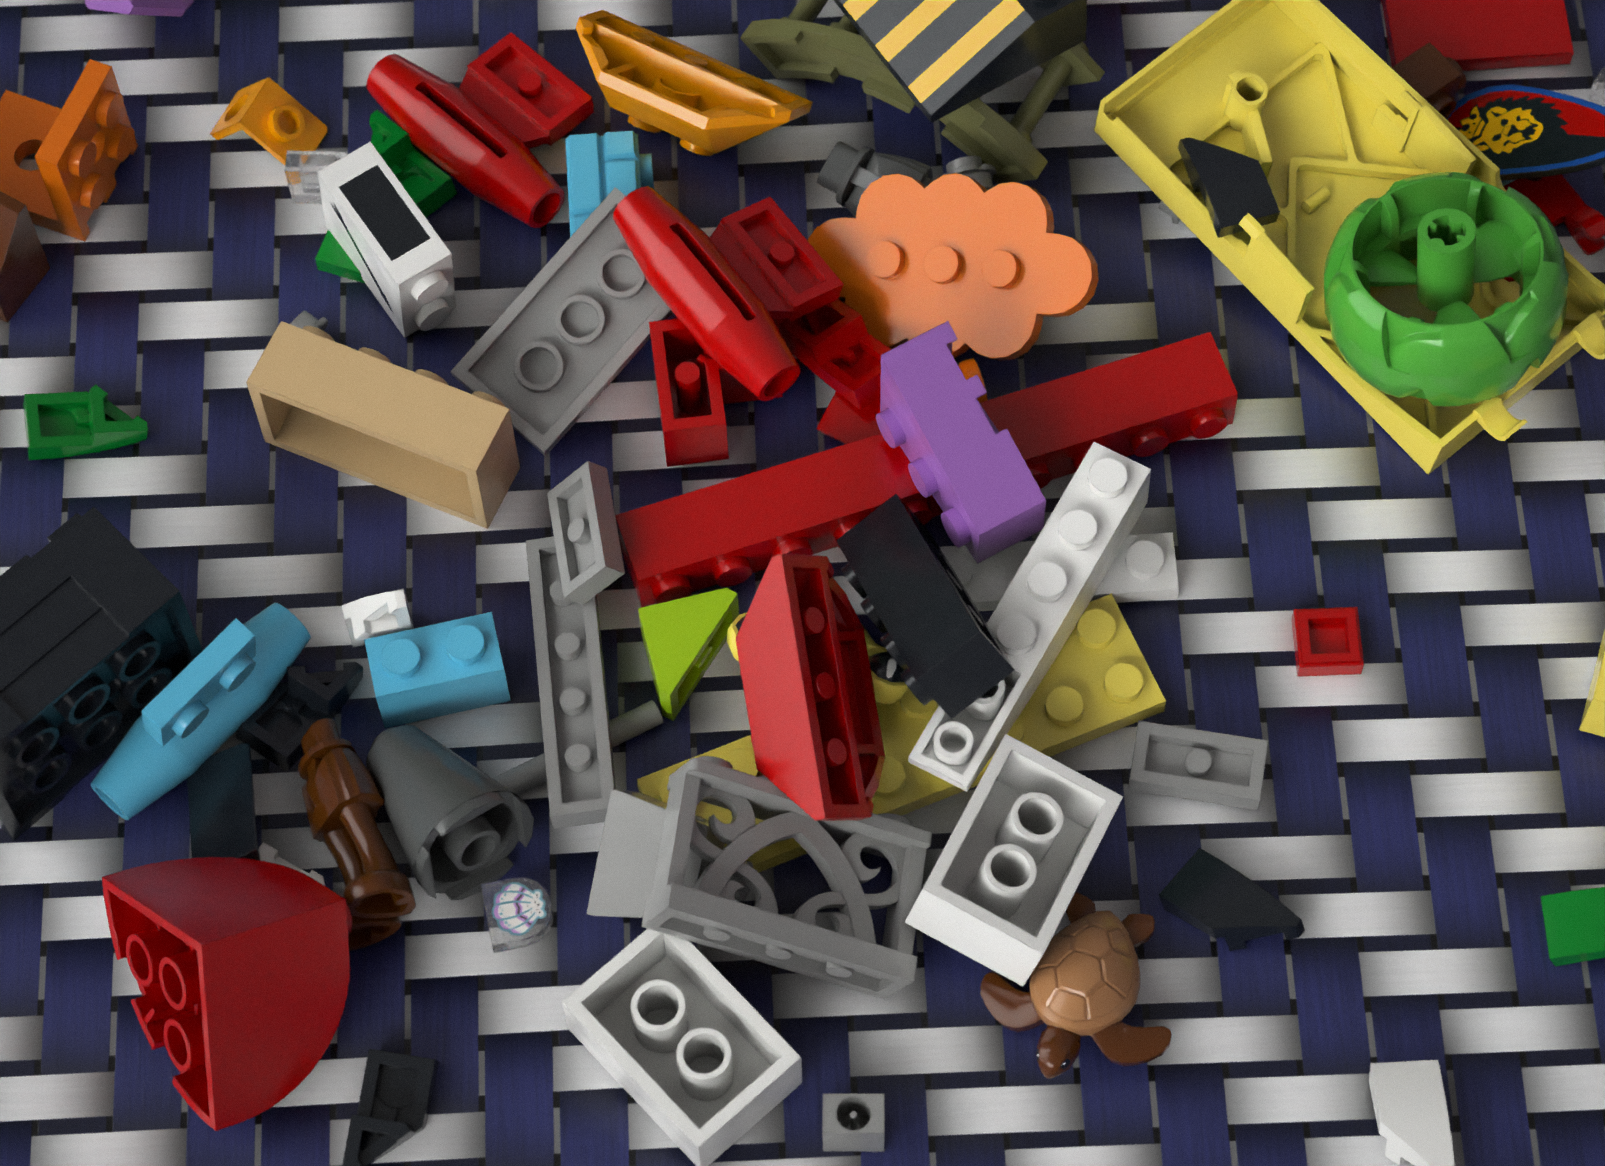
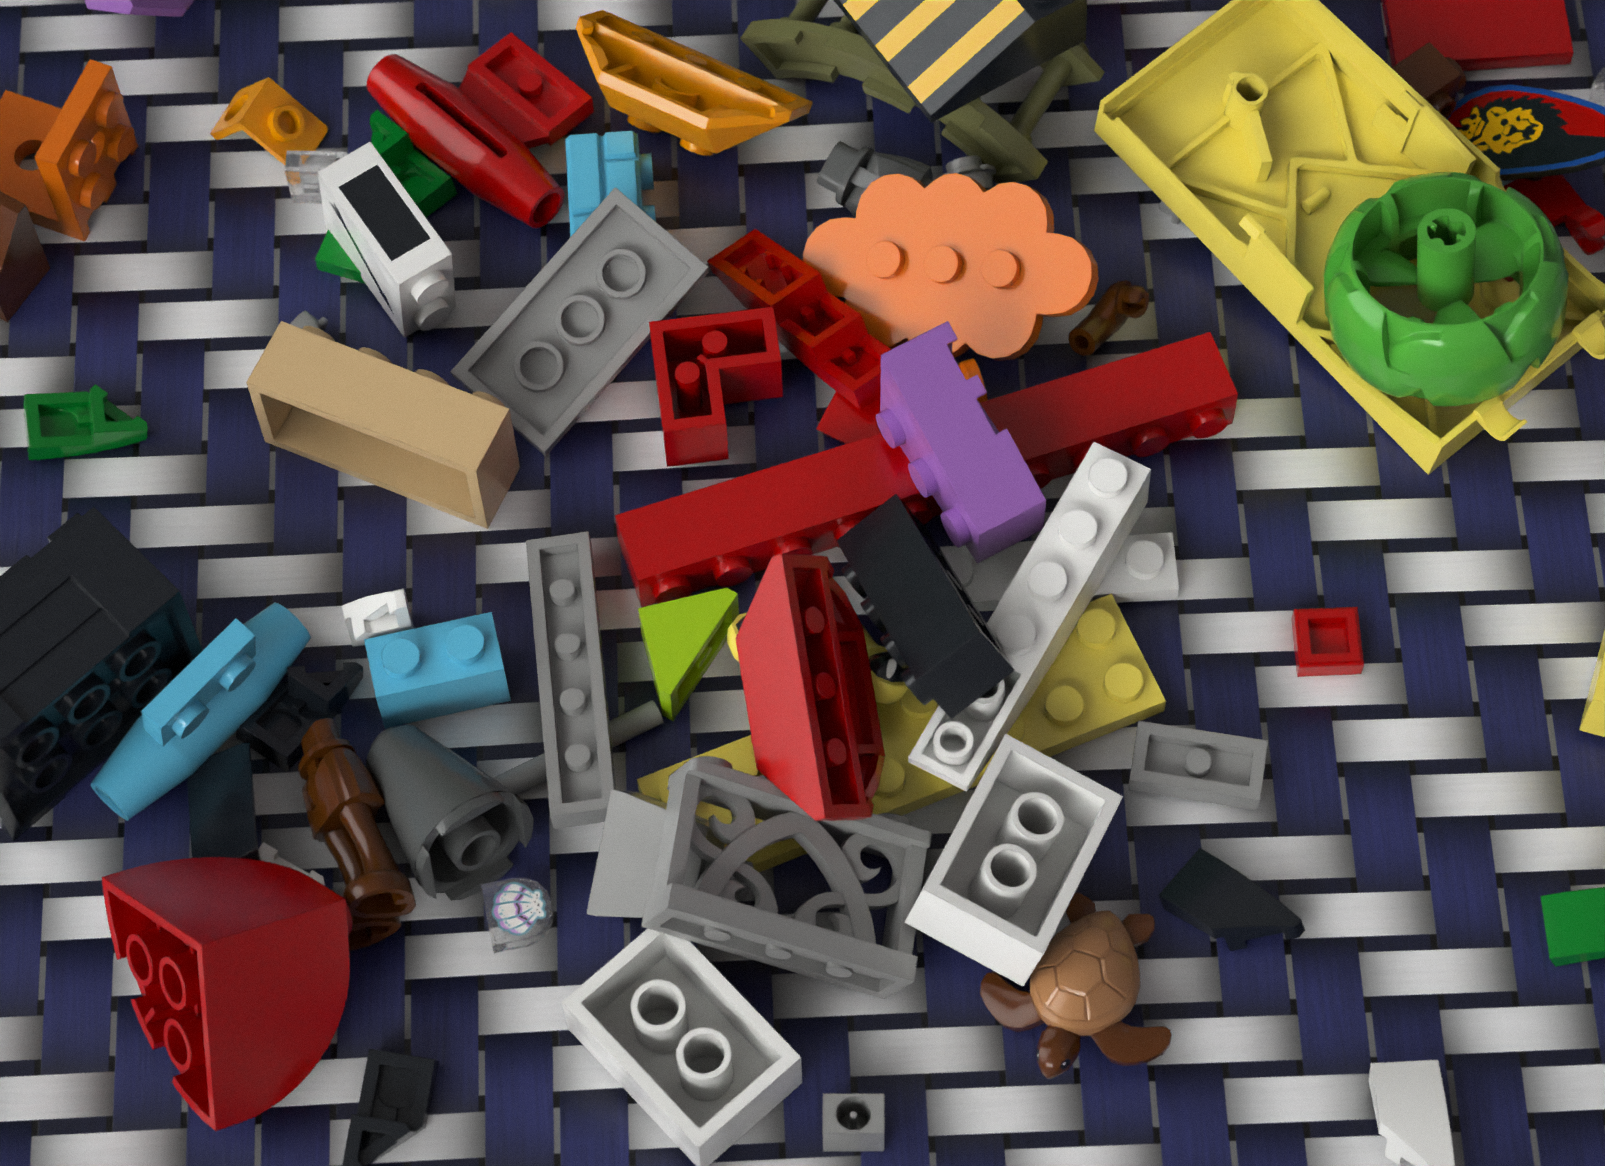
(585, 533): light grey plate -> none
(731, 282): red plate -> none
(1108, 316): none -> reddish brown arm
(1229, 185): black slope -> none

